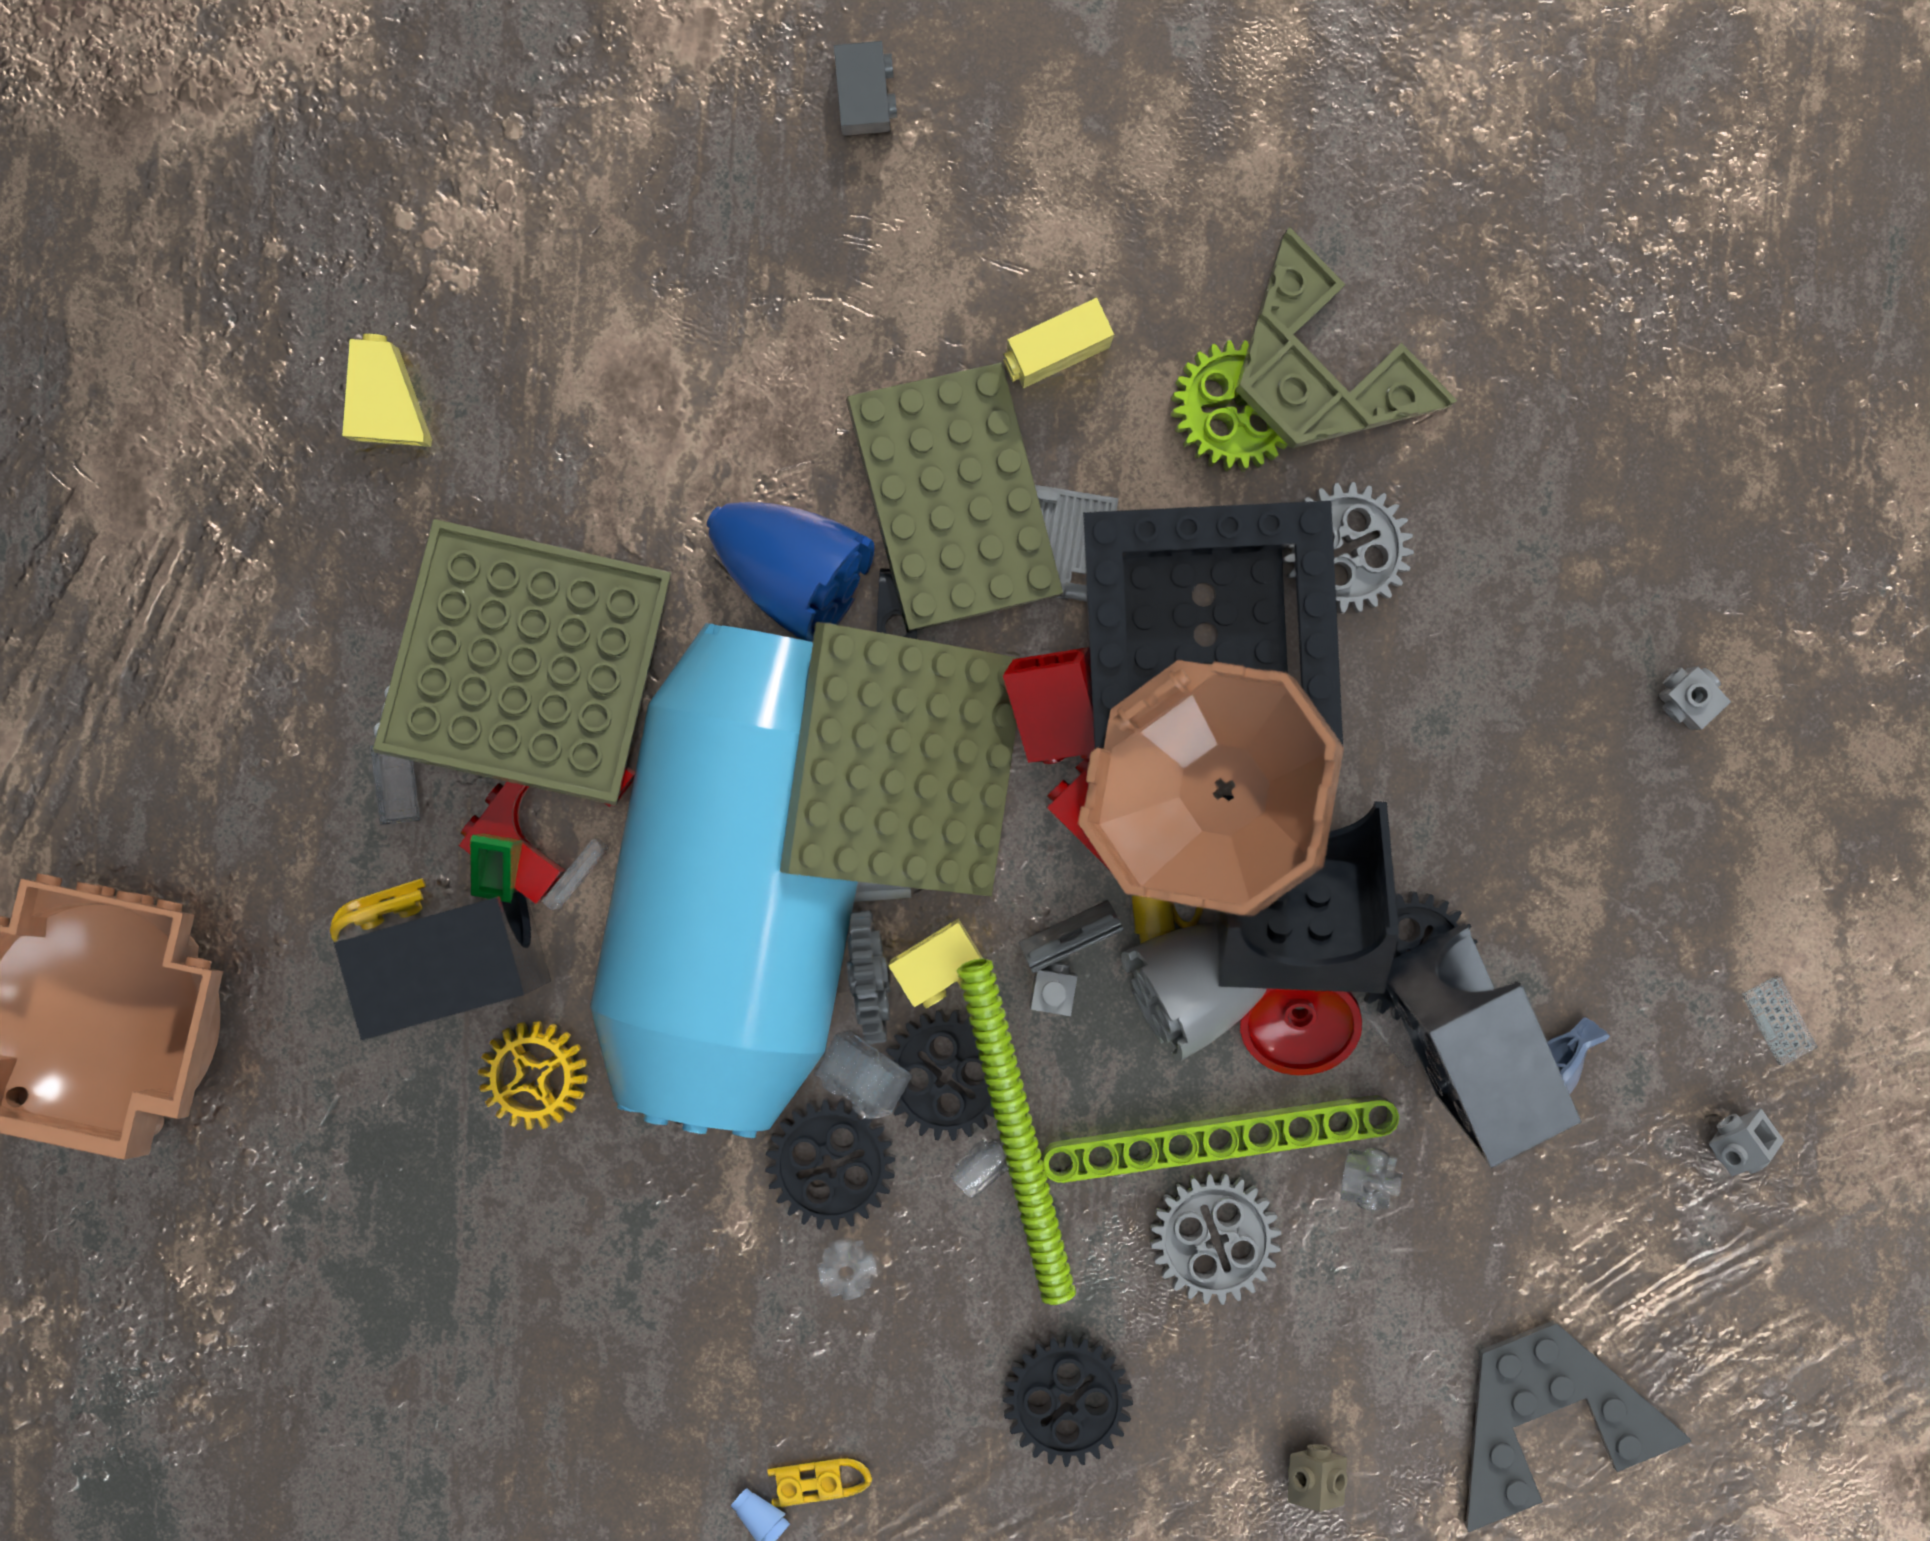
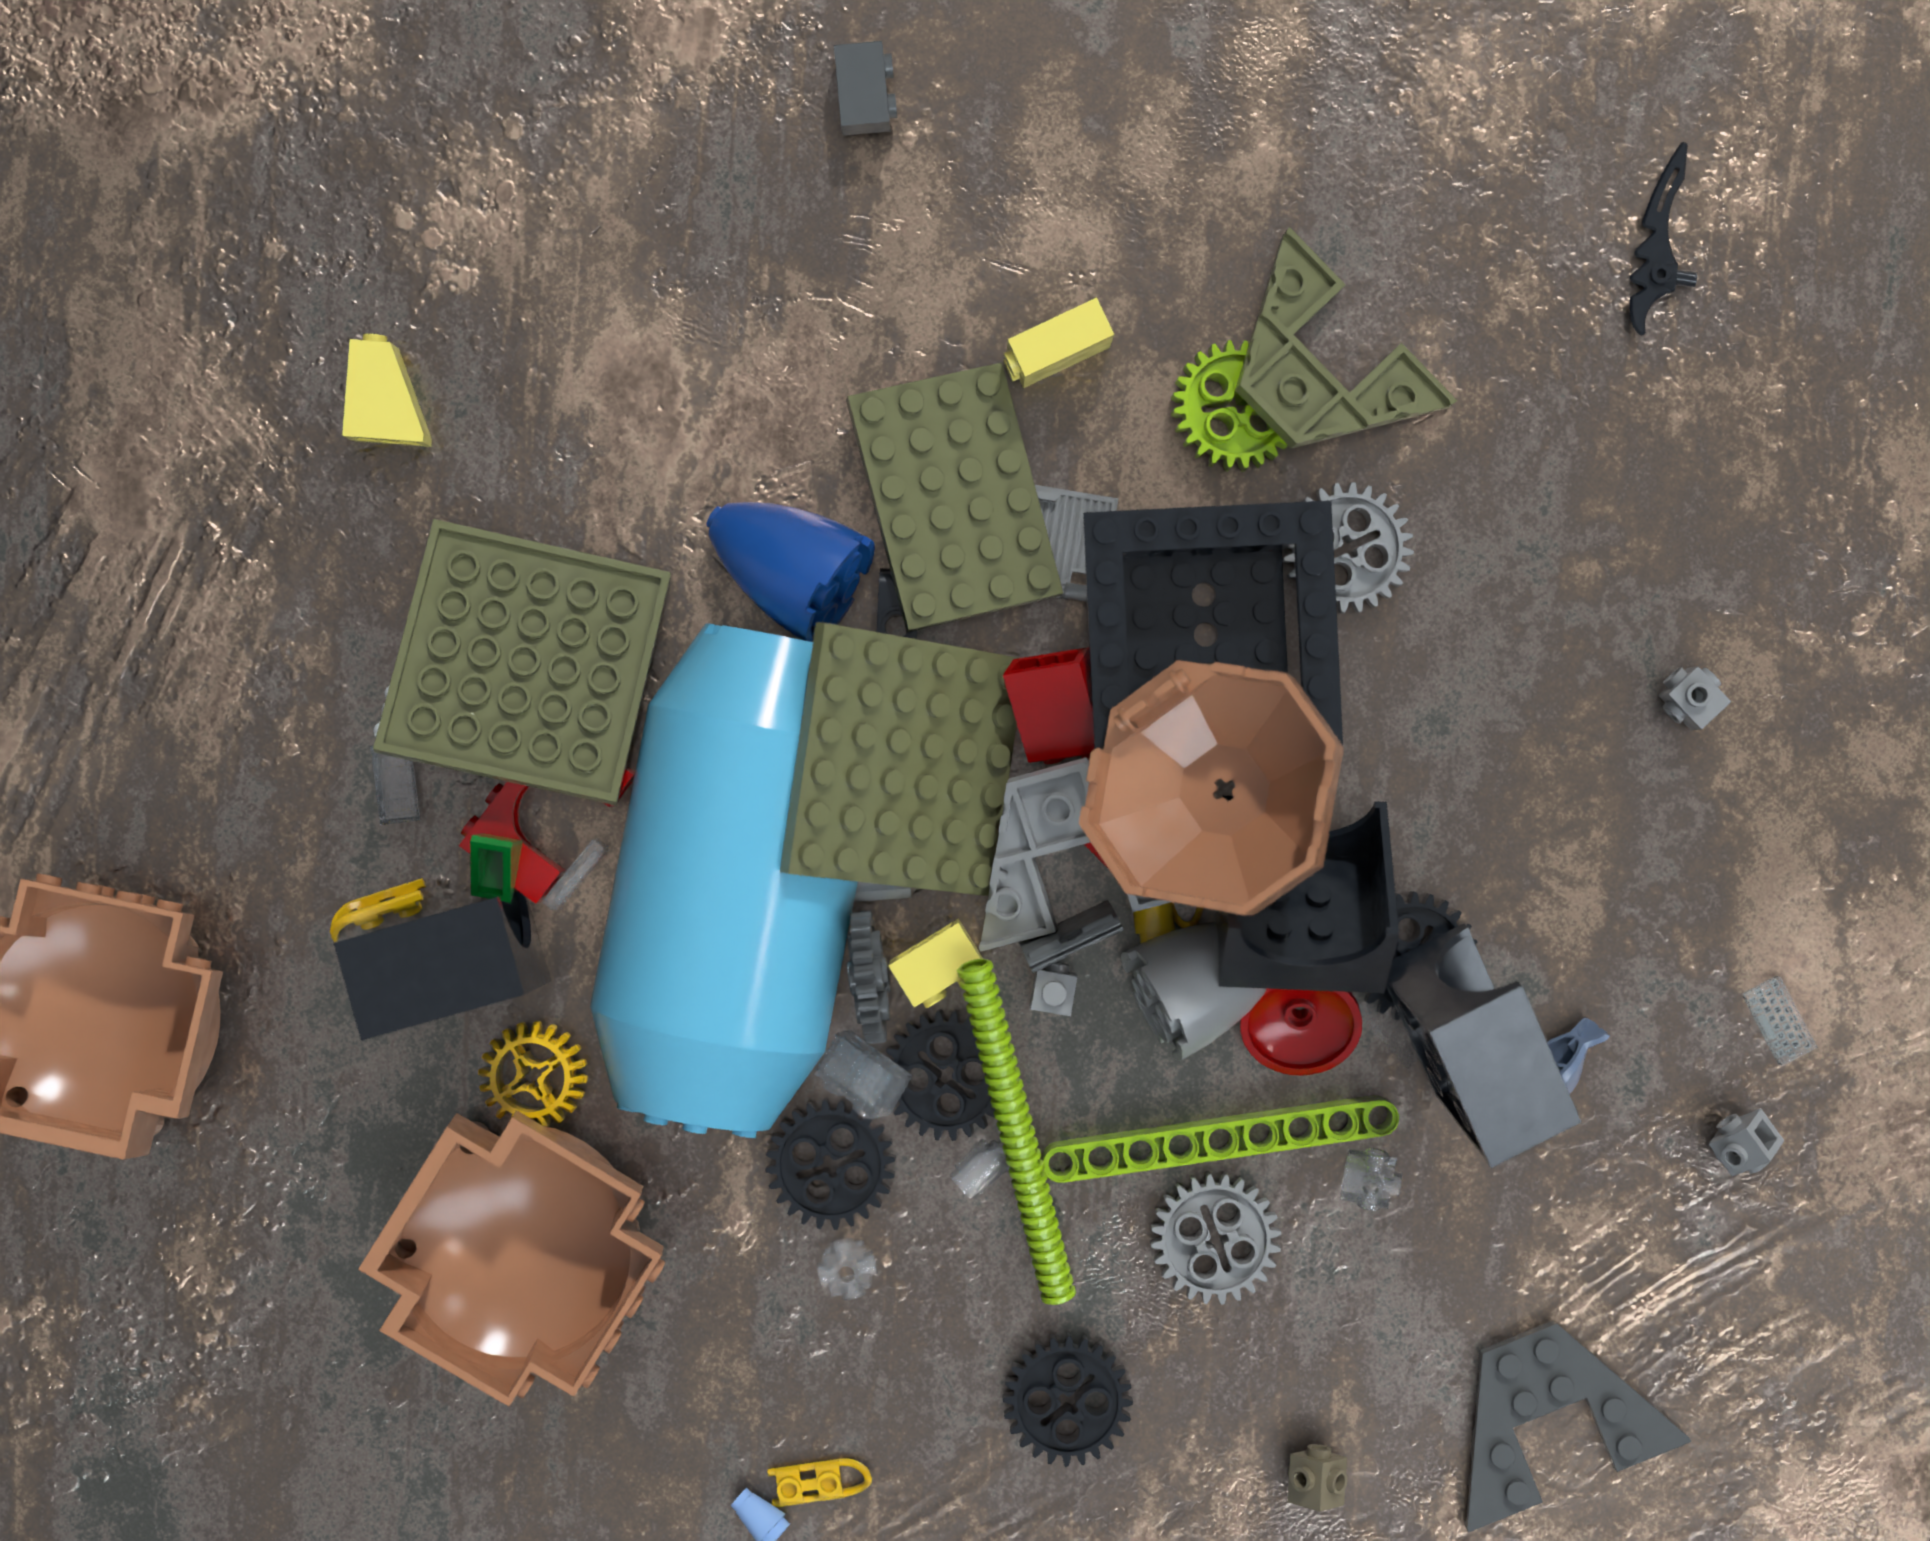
(514, 1257): none -> nougat windscreen
(1036, 820): none -> light grey wing
(1660, 271): none -> black piece

